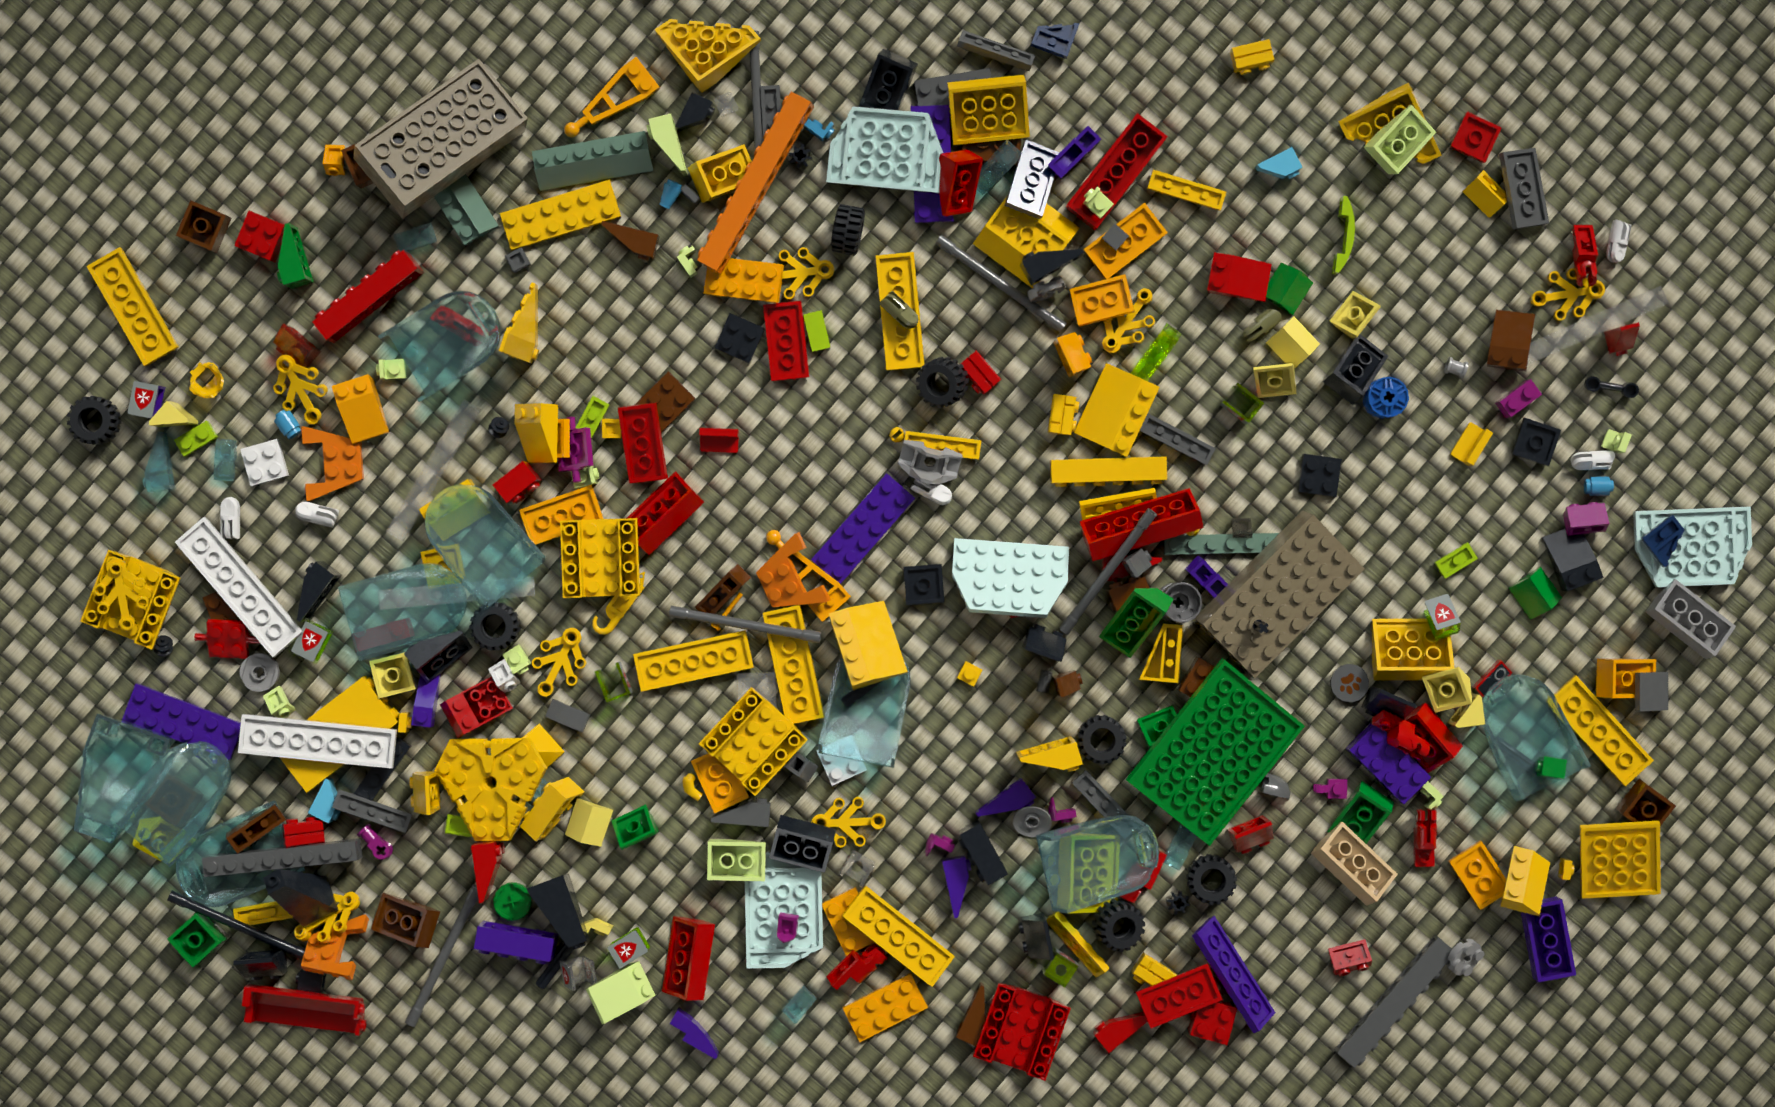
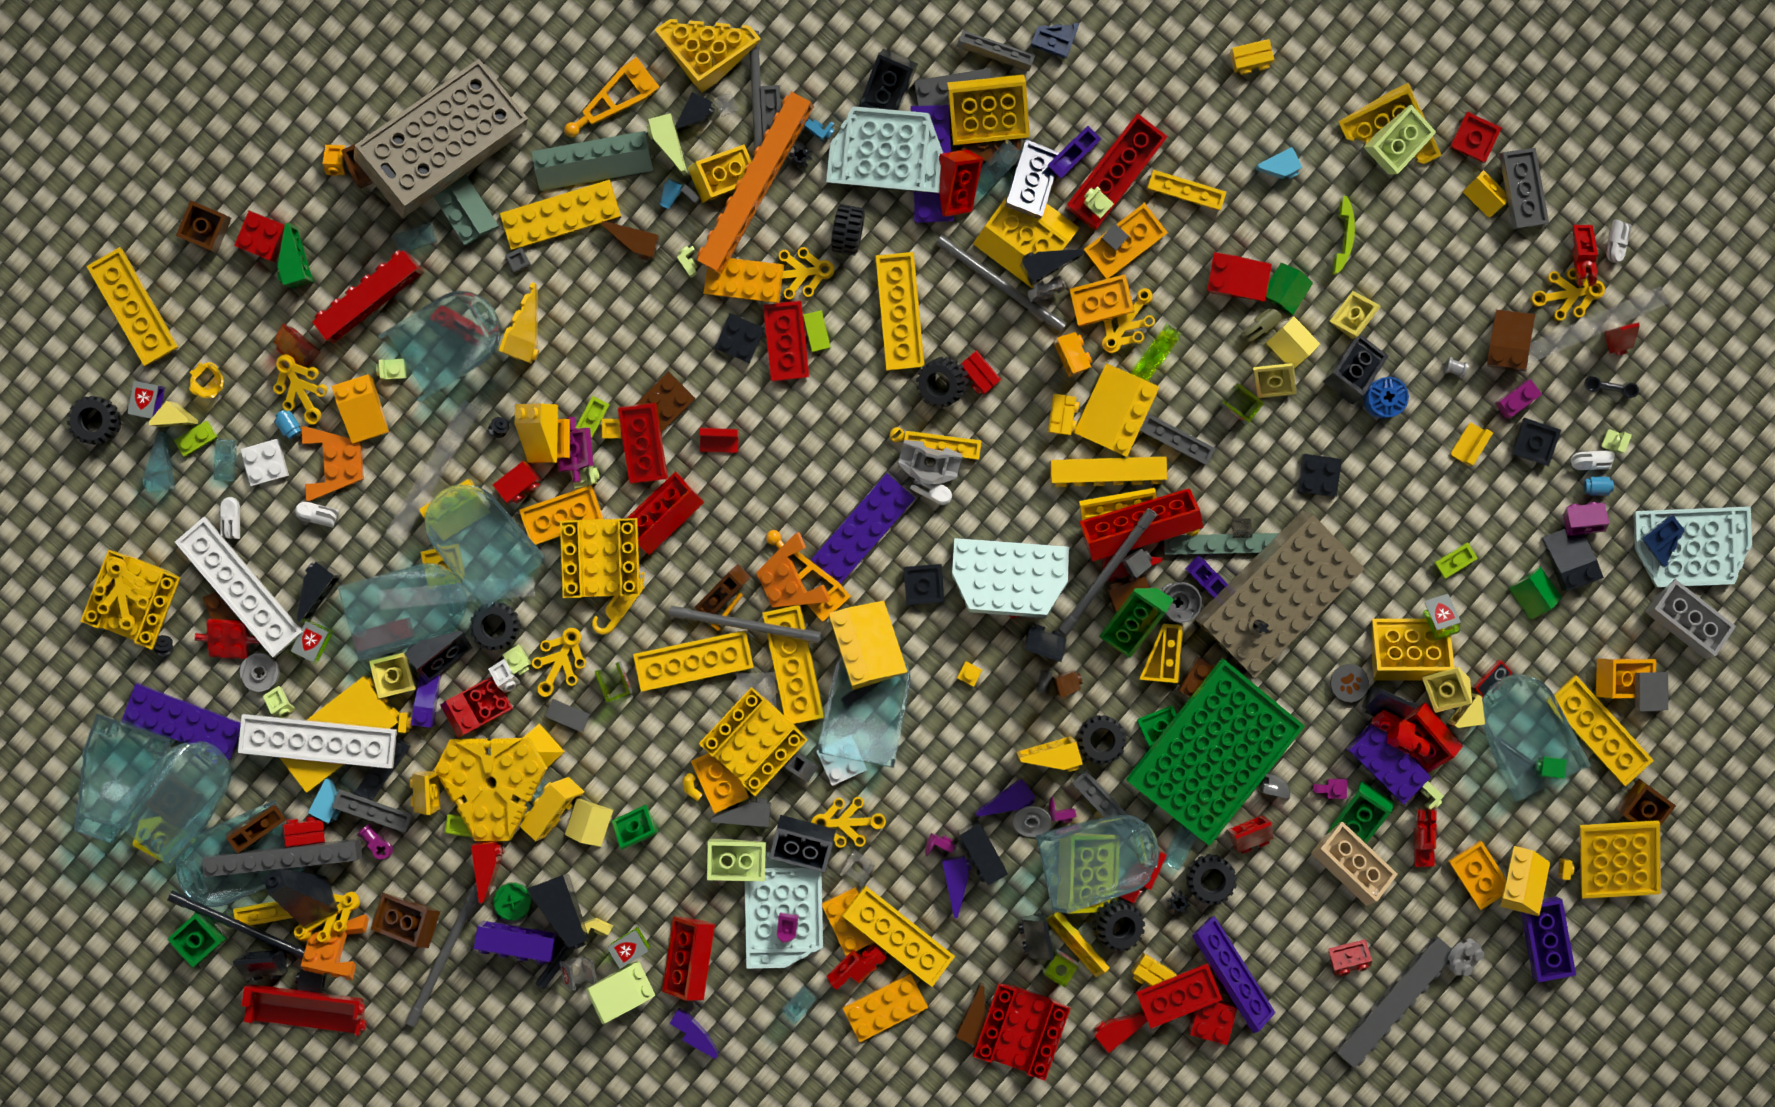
(899, 310): olive arm -> none

